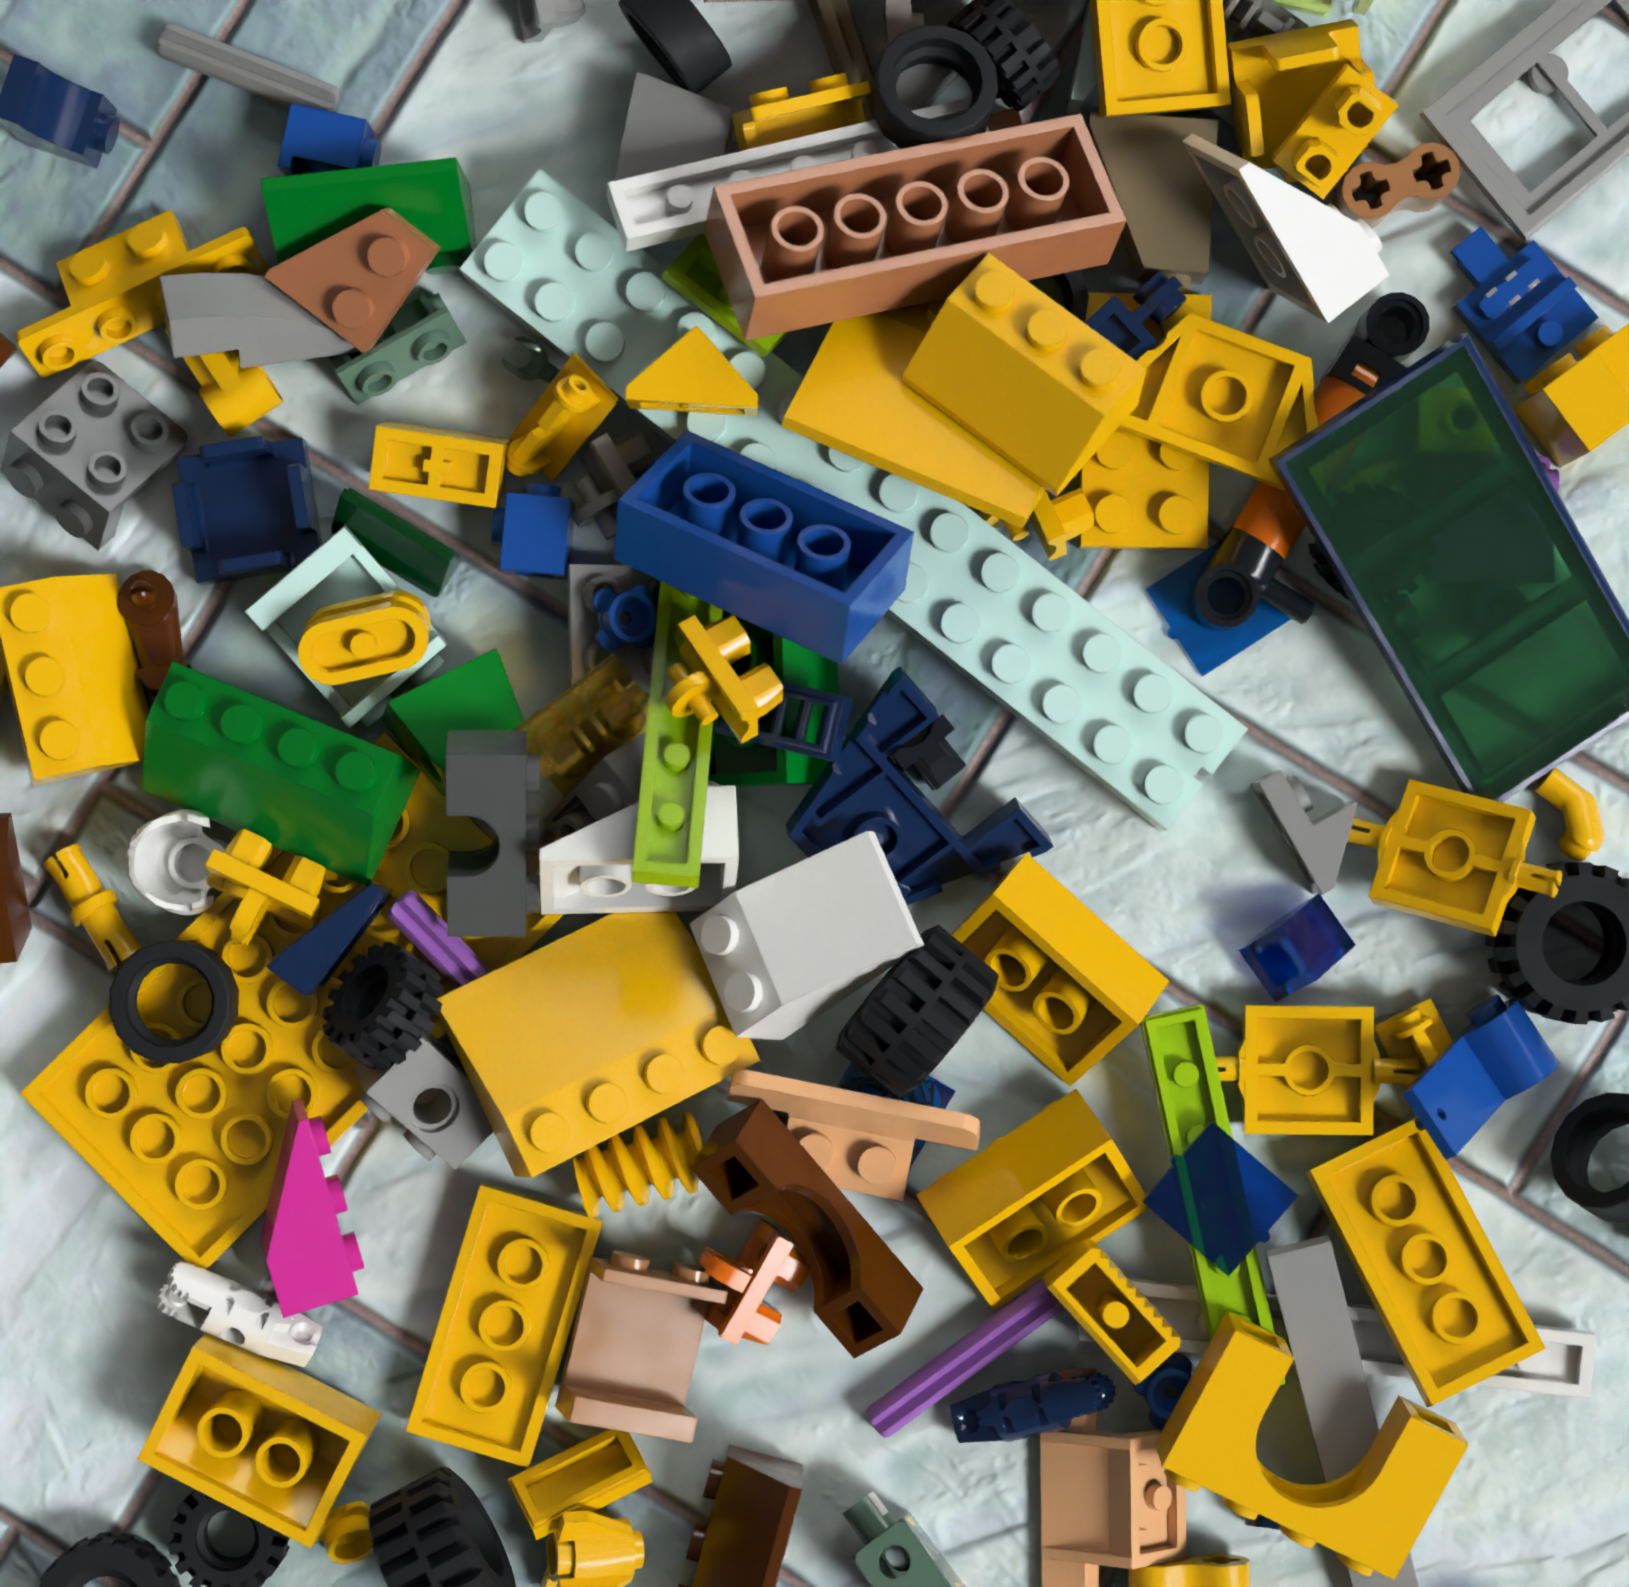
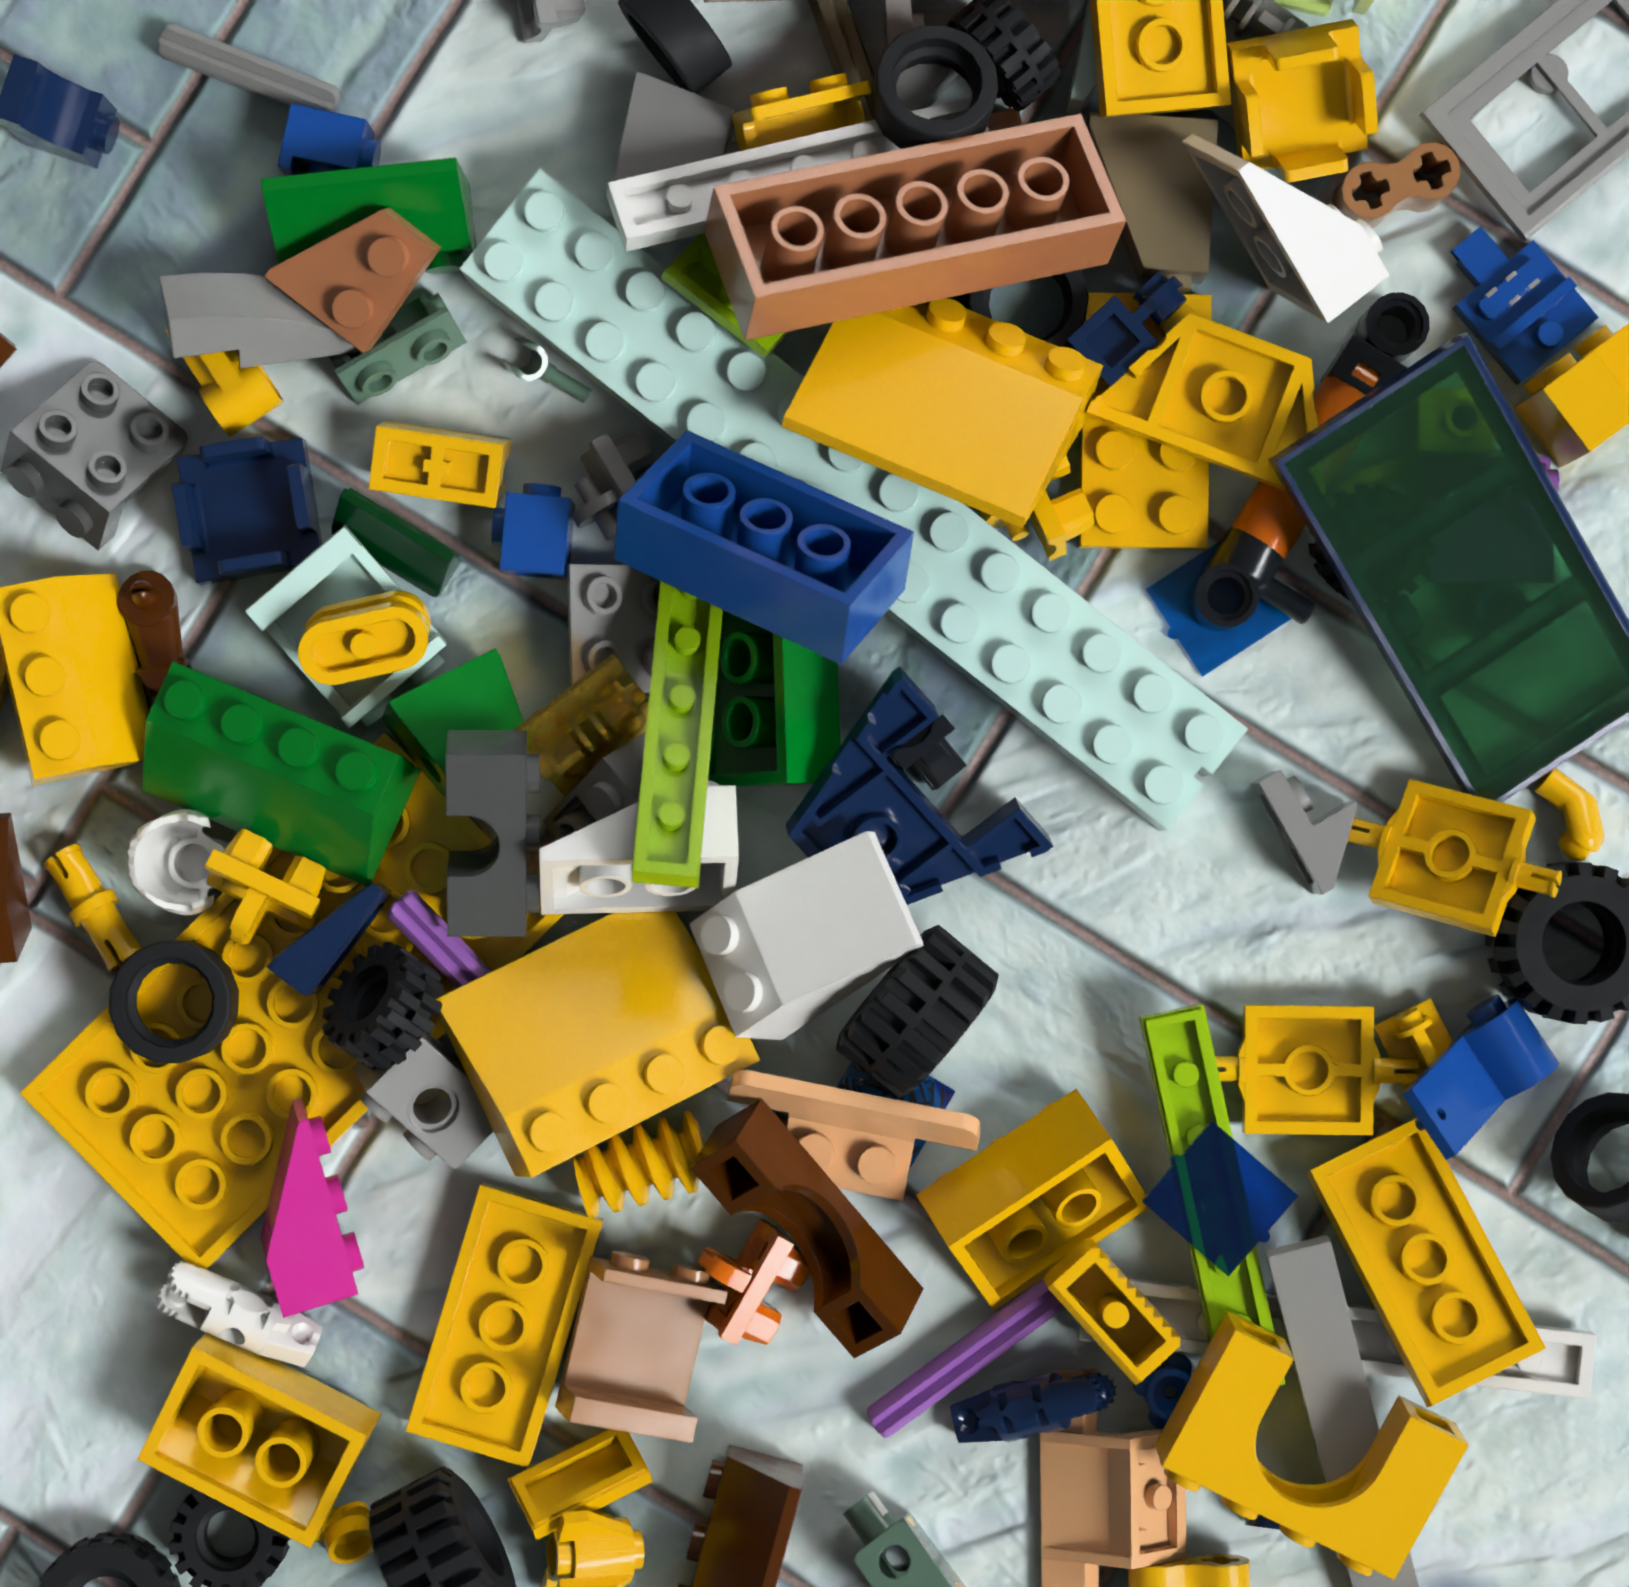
(118, 289): yellow bracket -> none
(560, 421): yellow hinge -> none
(641, 613): blue plate -> none
(693, 380): yellow slope -> none
(708, 656): yellow hips -> none
(830, 732): dark blue slope -> none
(1024, 374): yellow slope -> none
(1063, 973): yellow slope -> none
(1297, 948): clear blue brick -> none
(1334, 131): yellow hips -> none

